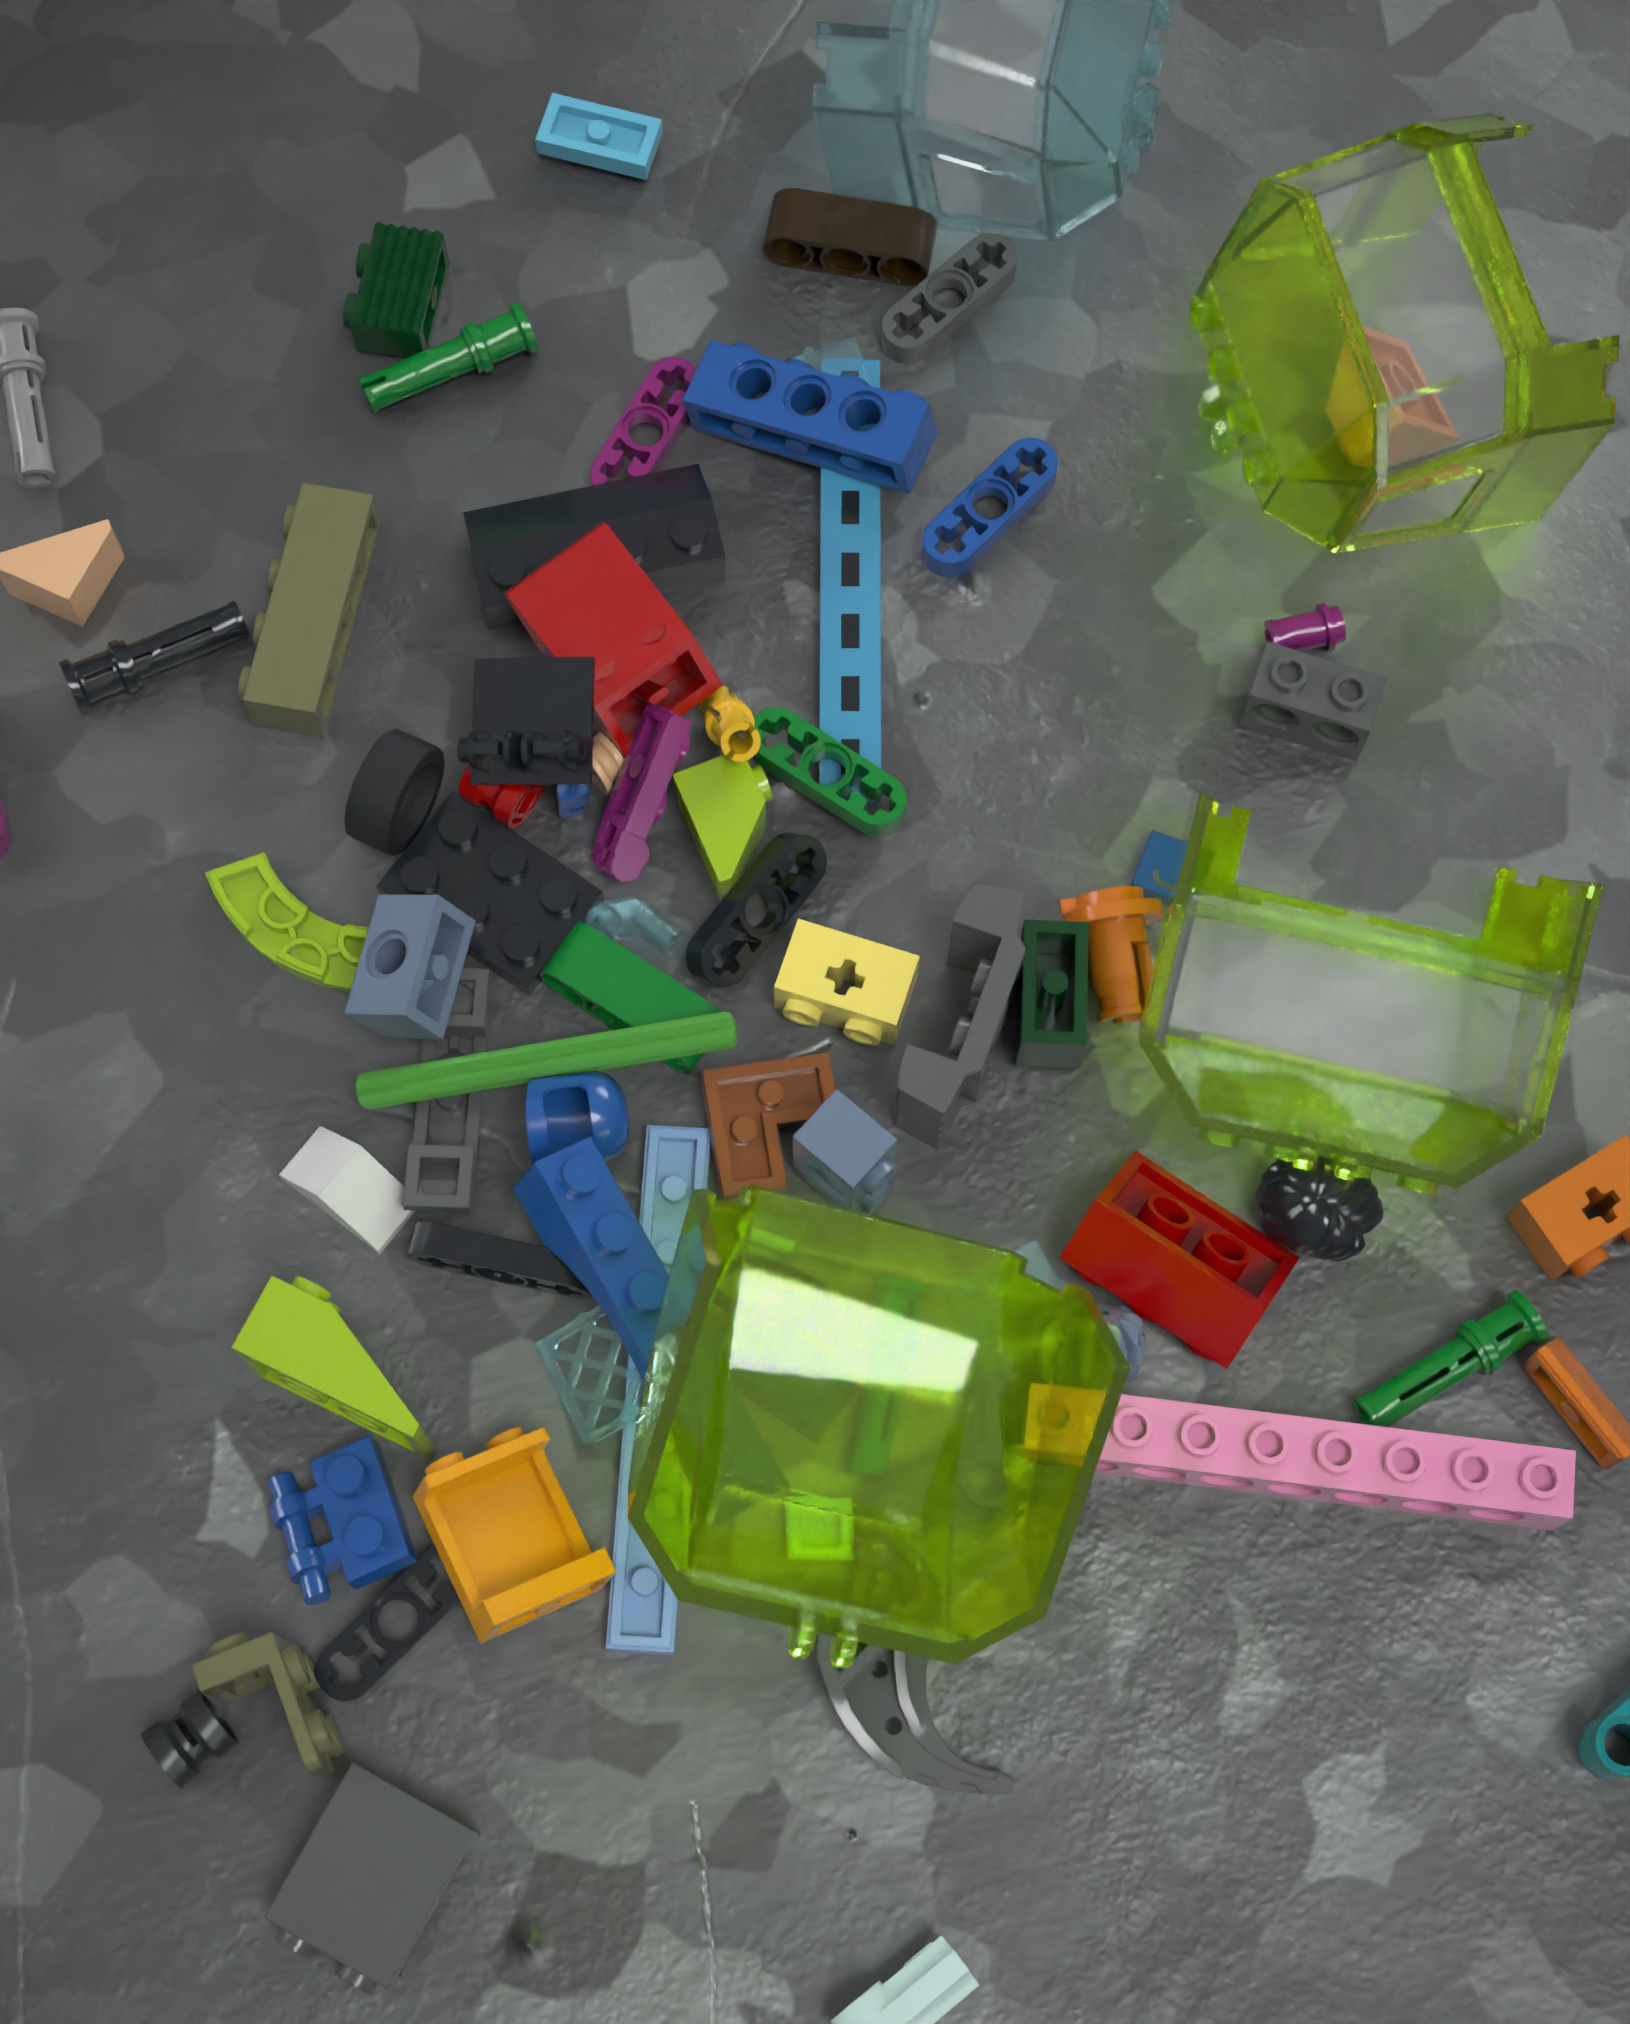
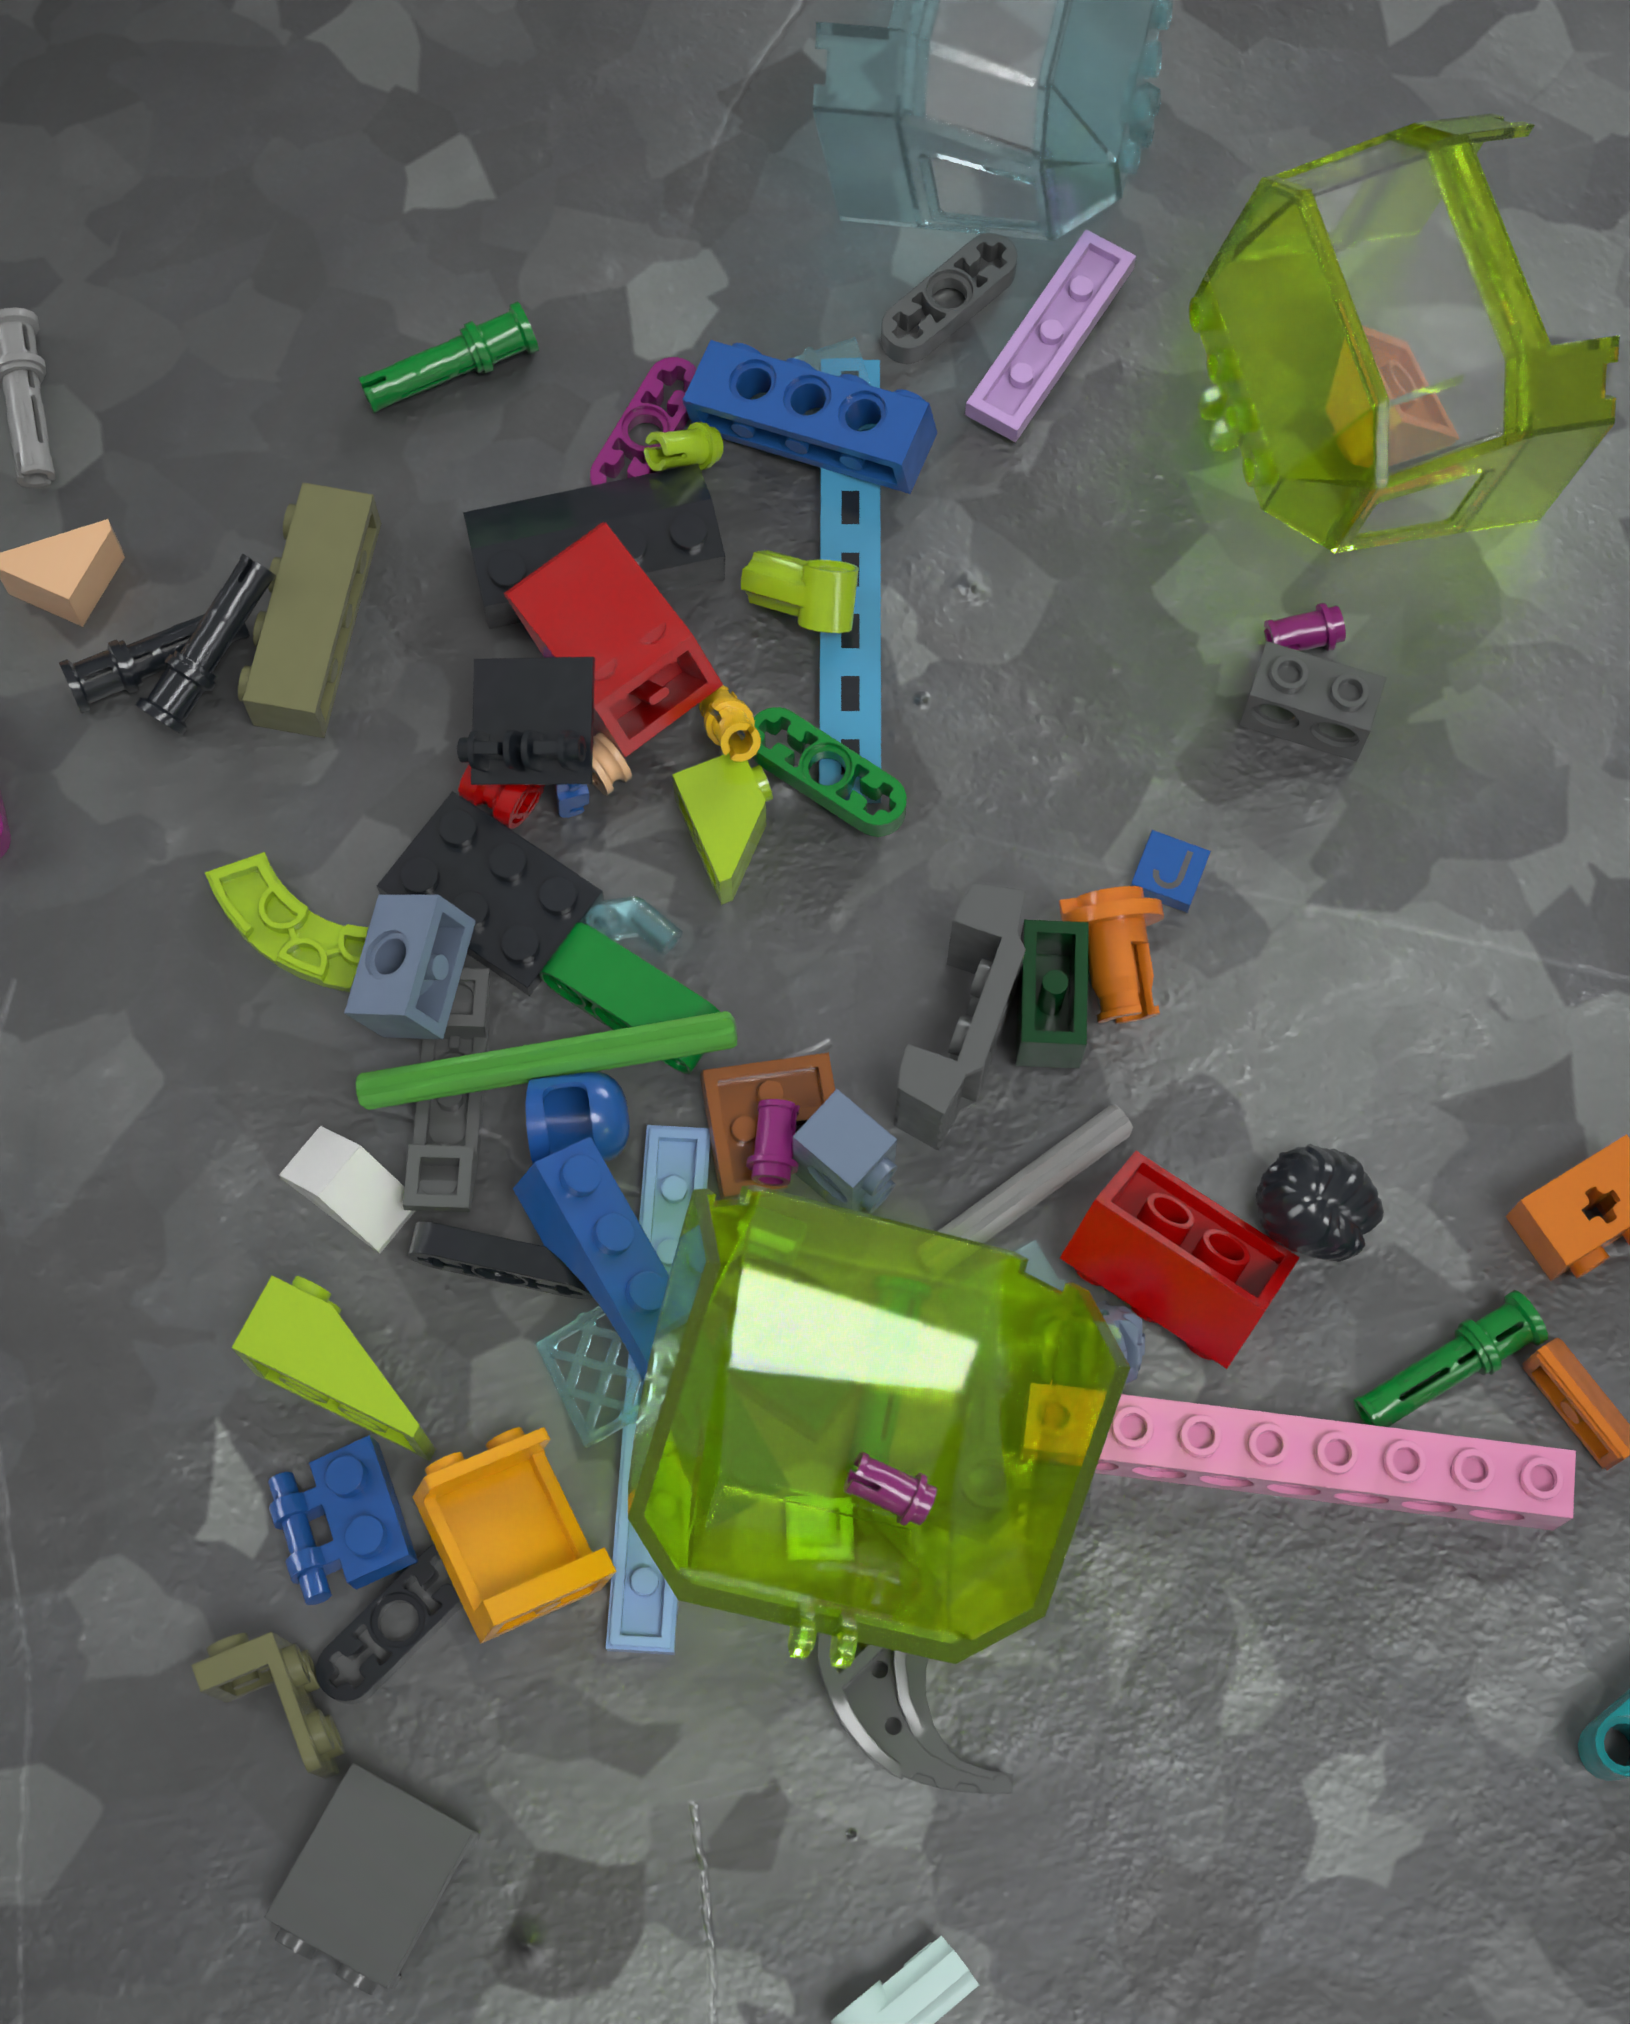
(177, 1749): pearl dark grey wheel -> none
(191, 670): none -> black pin
(394, 791): black tyre -> none
(397, 291): dark green brick -> none
(599, 136): medium azure plate -> none
(640, 793): magenta hinge -> none
(681, 448): none -> lime pin
(773, 1150): none -> magenta pin
(783, 901): black beam -> none
(813, 590): none -> lime piece
(820, 962): light yellow brick -> none
(850, 237): dark brown beam -> none
(891, 1489): none -> magenta pin
(995, 482): blue beam -> none
(1042, 1177): none -> light grey axle
(1050, 335): none -> lavender plate
(1357, 1026): windscreen -> none

